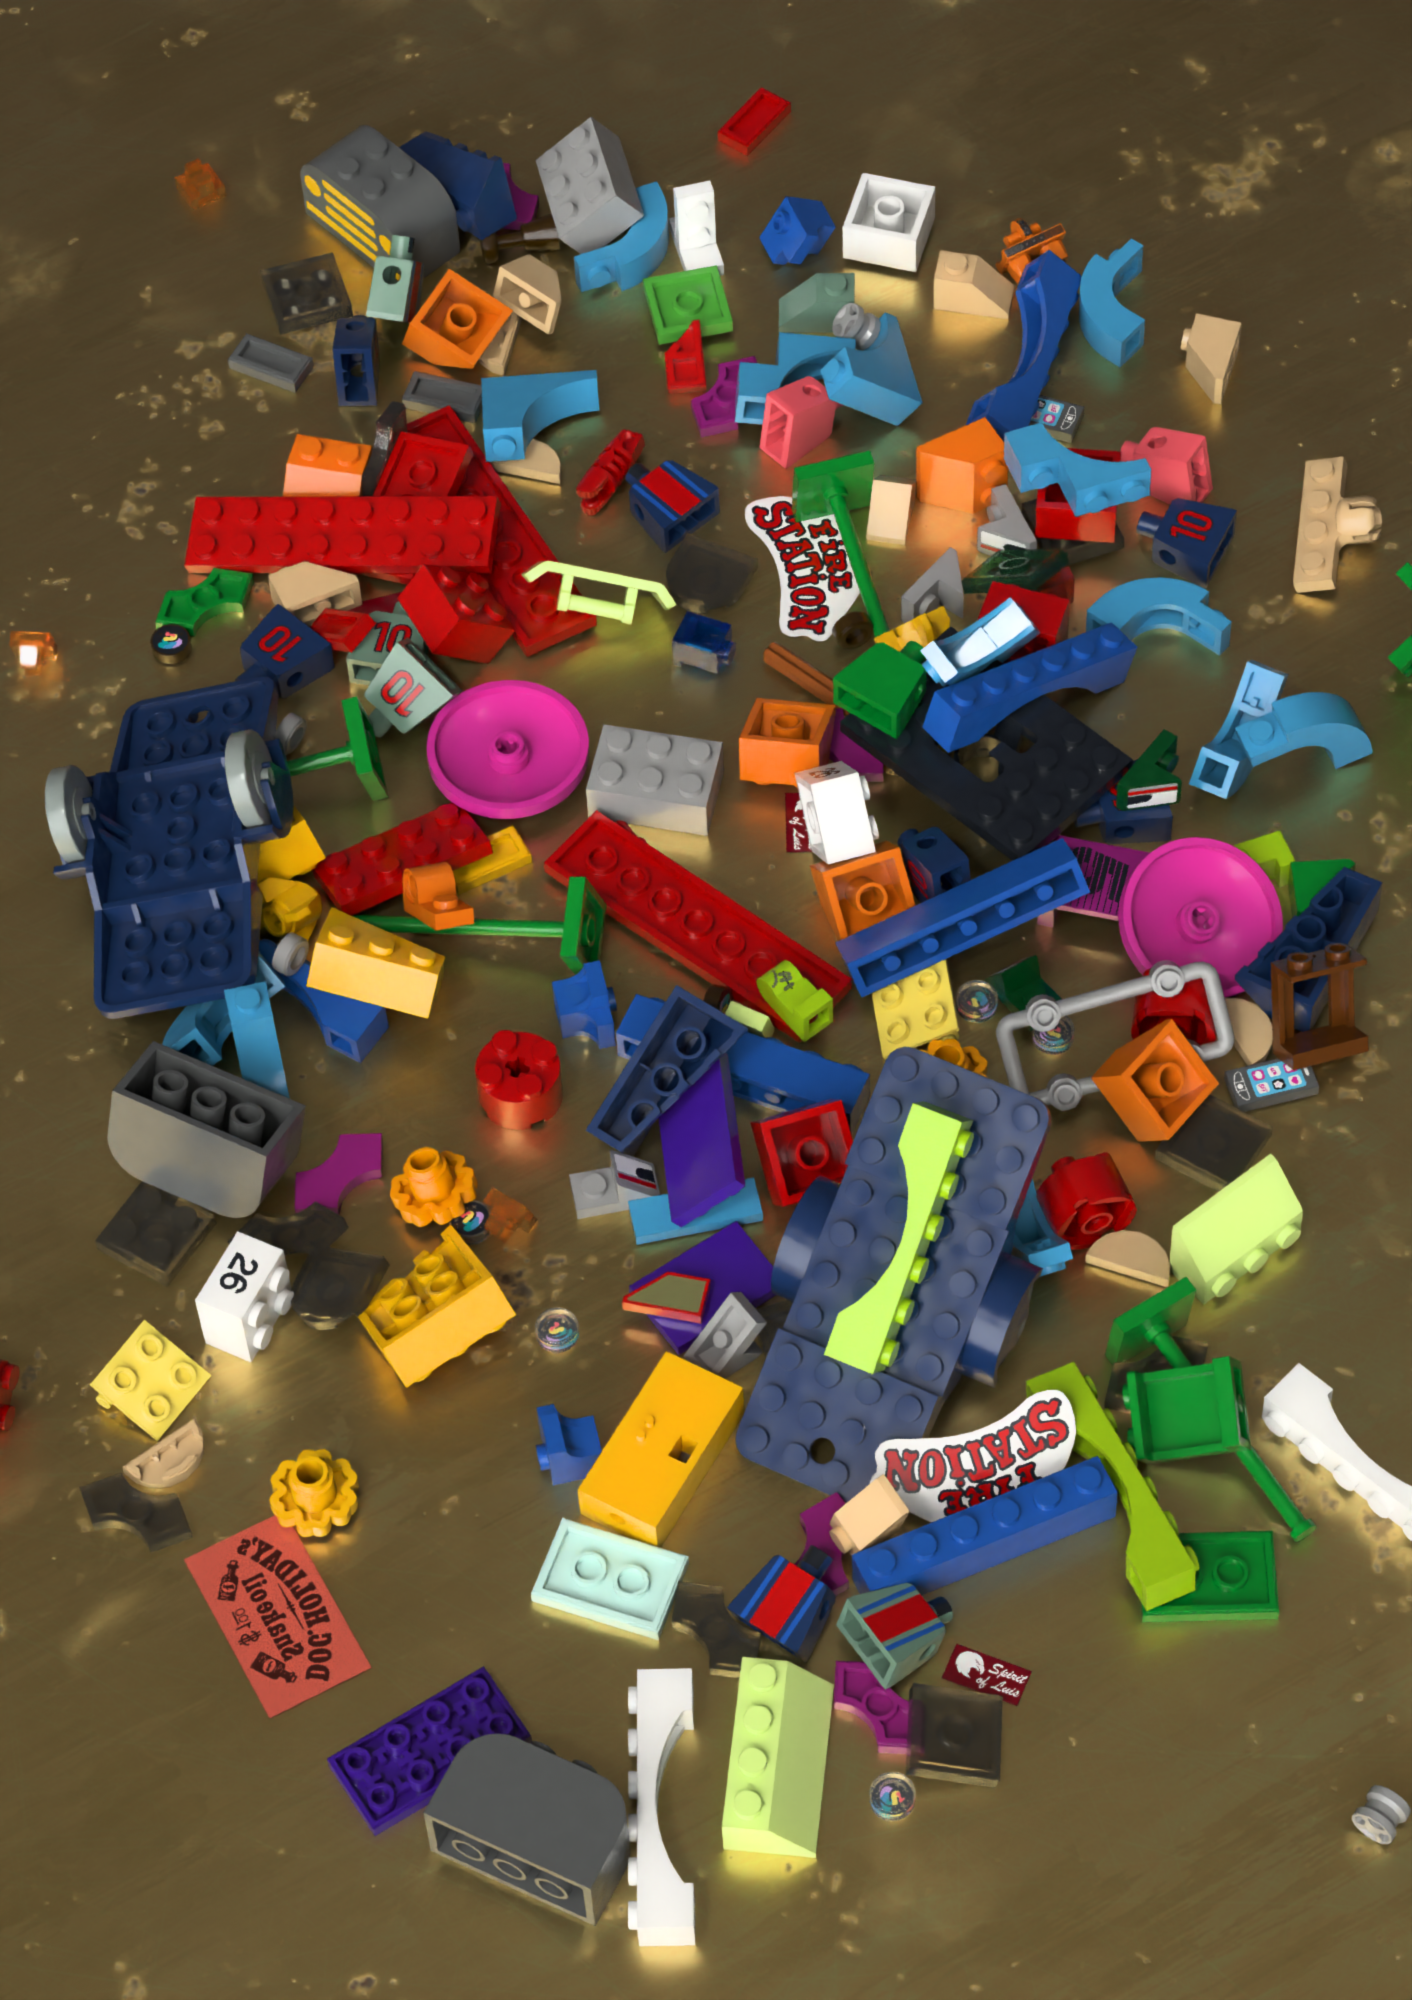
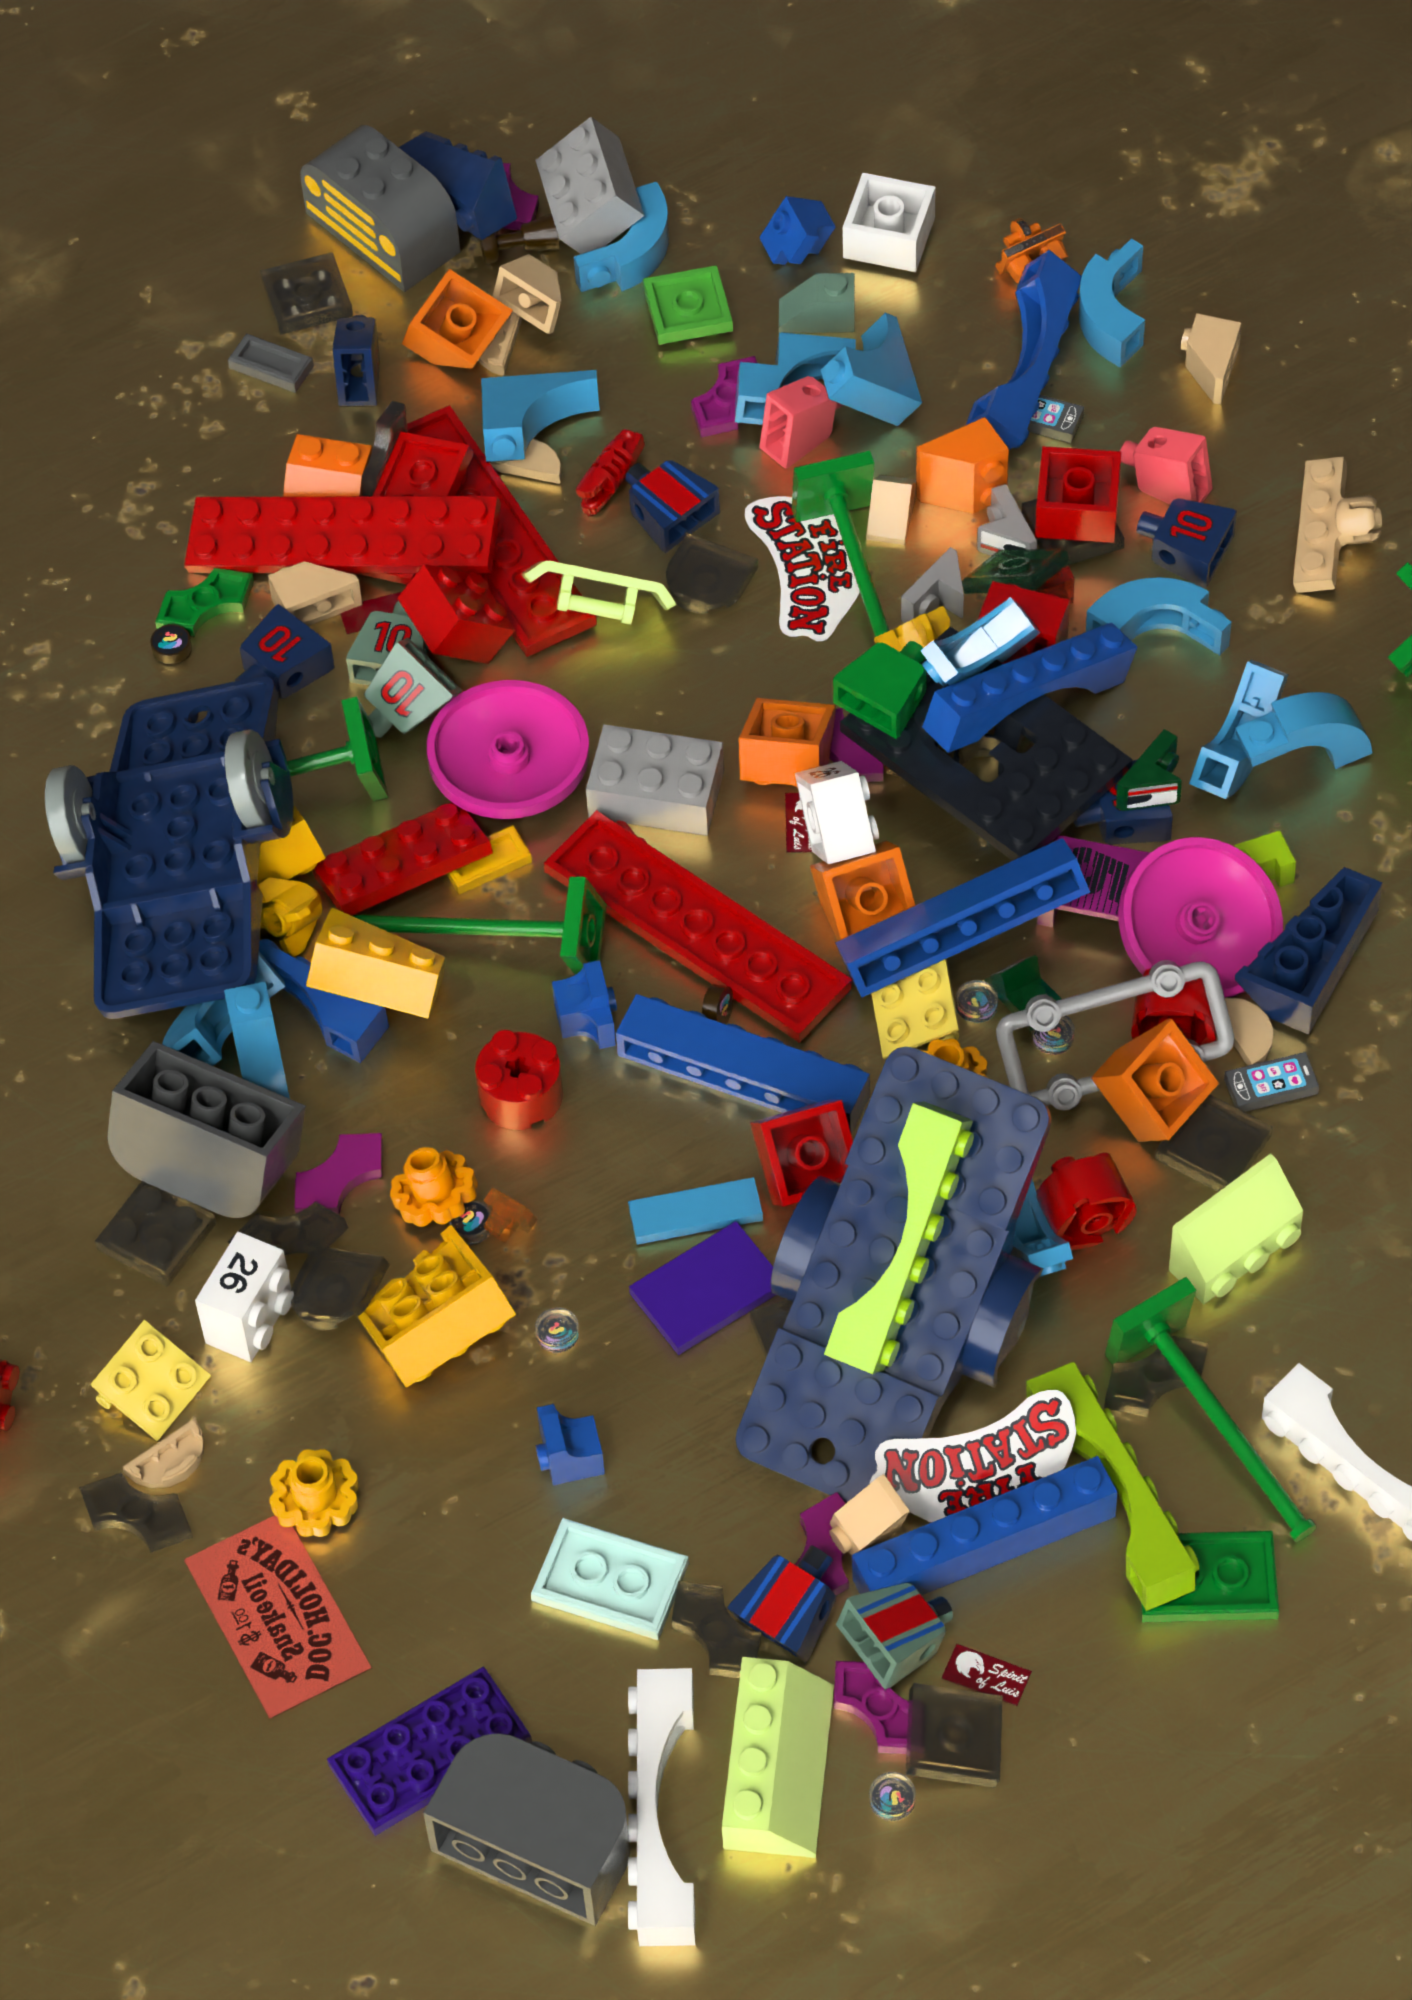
(32, 650): clear orange tile -> none
(199, 184): clear orange tile -> none
(290, 954): light grey tile -> none
(291, 732): light grey tile -> none
(343, 628): red tile -> none
(394, 299): torso -> none
(432, 392): dark grey tile -> none
(432, 897): orange plate -> none
(612, 1187): light grey slope -> none
(661, 1450): yellow brick -> none
(667, 1062): dark blue wedge -> none
(671, 1297): tile -> none
(686, 363): red tile -> none
(695, 227): white bracket -> none
(702, 1146): dark purple tile -> none
(703, 643): clear blue brick -> none
(728, 1338): light grey slope -> none
(754, 121): red tile -> none
(756, 1022): yellowish green tile -> none
(796, 999): lime leg -> none
(800, 672): dark orange axle -> none
(853, 630): dark brown tile -> none
(855, 324): light grey wheel -> none
(932, 860): dark blue torso -> none
(971, 286): tan slope -> none
(1087, 483): dark azure arch -> none
(1131, 1255): tan tile -> none
(1187, 1411): green panel -> none
(1309, 877): green slope -> none
(1324, 1043): reddish brown panel -> none
(1381, 1814): light grey wheel -> none

